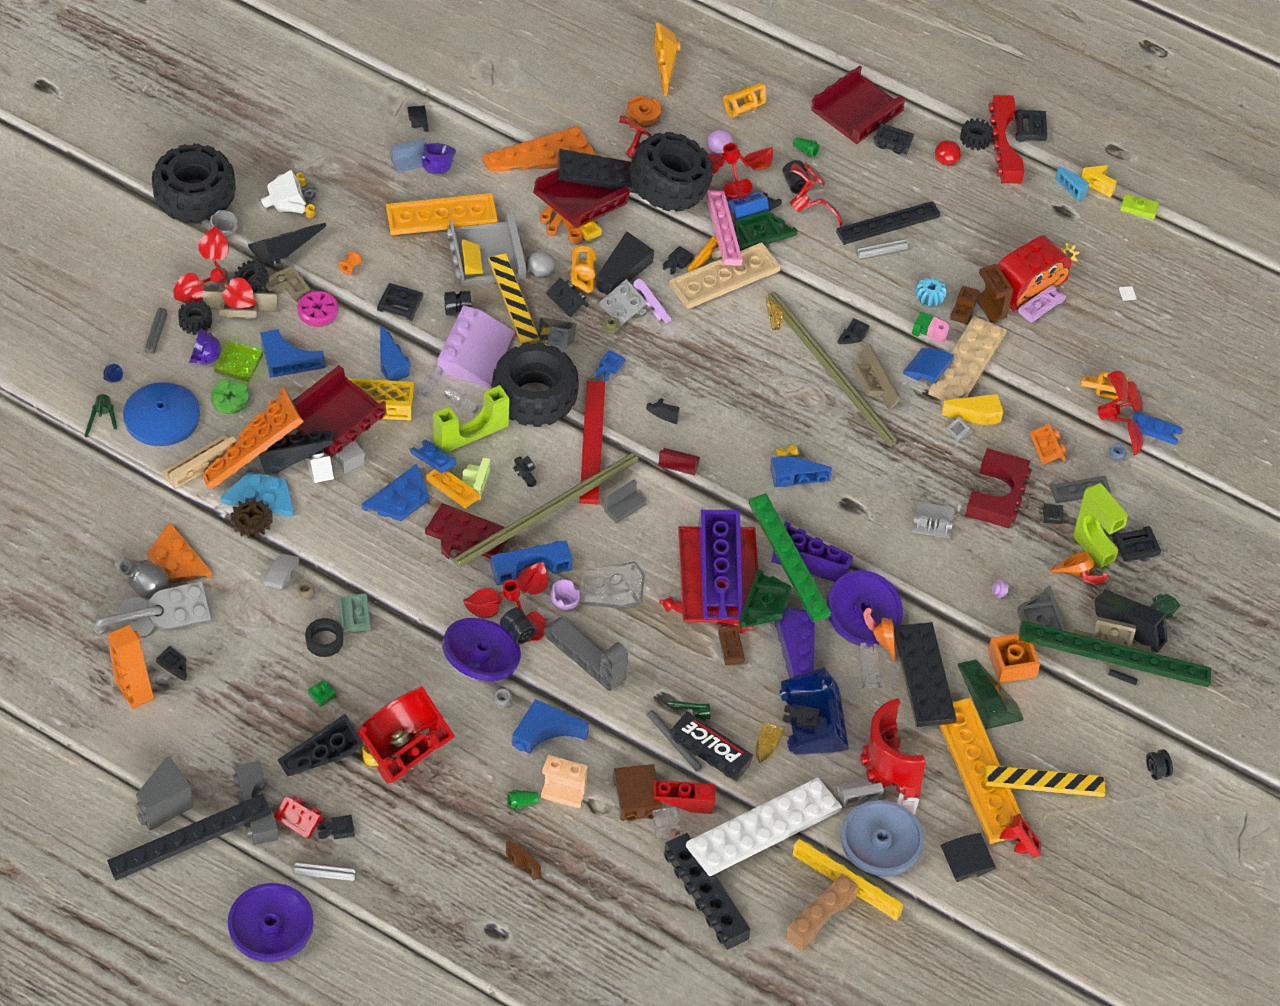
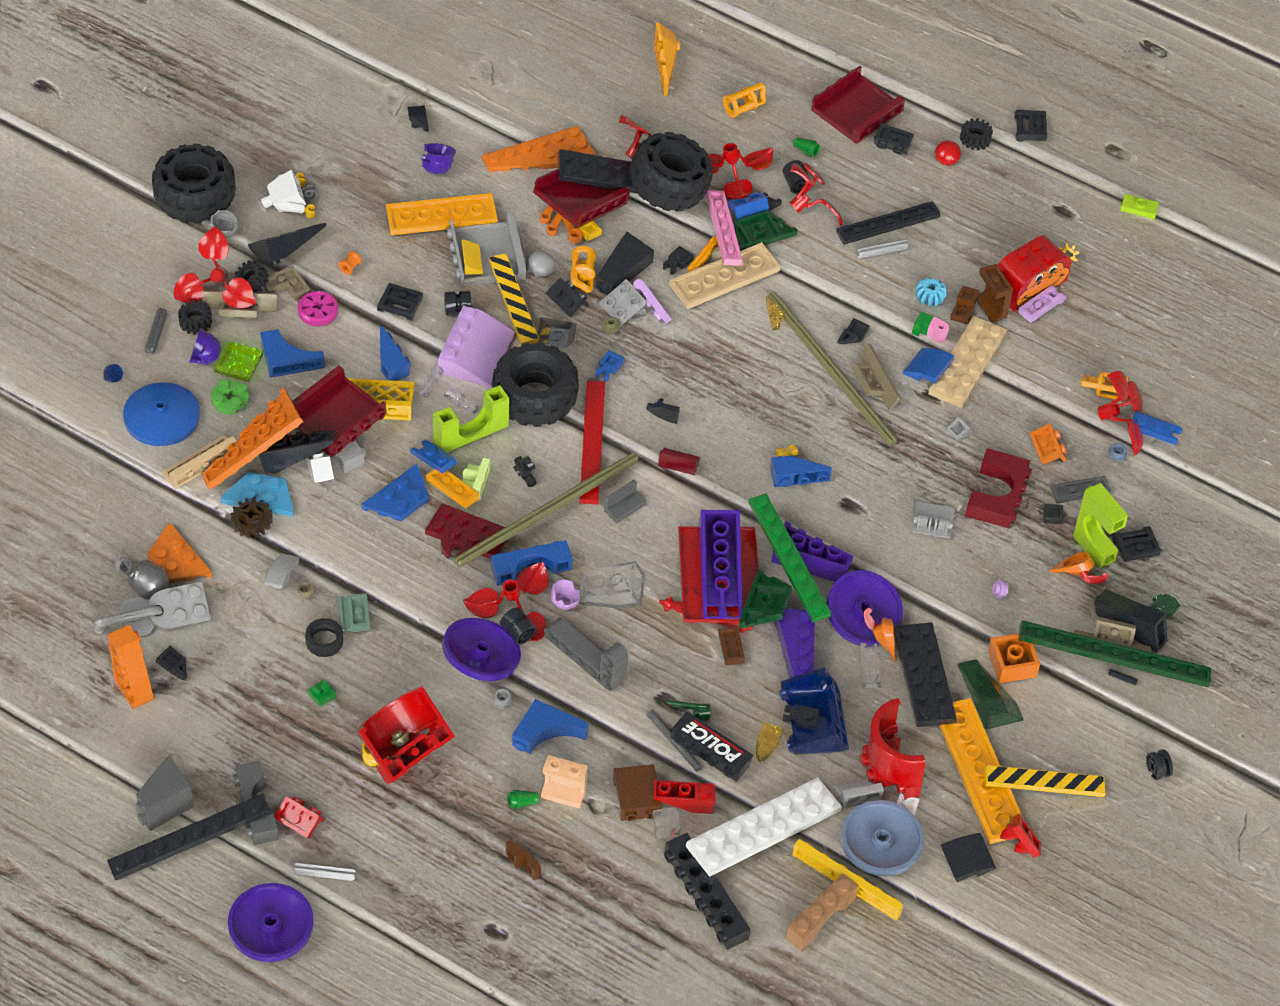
(102, 406): dark green plant -> none
(326, 746): black wedge -> none
(339, 827): black plate -> none
(408, 155): sand blue panel -> none
(641, 118): orange plate -> none
(718, 139): lavender hair -> none
(978, 410): yellow slope -> none
(1010, 164): red arch -> none
(1042, 610): dark grey wing -> none
(1072, 183): dark azure slope -> none
(1098, 180): yellow slope -> none
(1127, 293): white sticker -> none

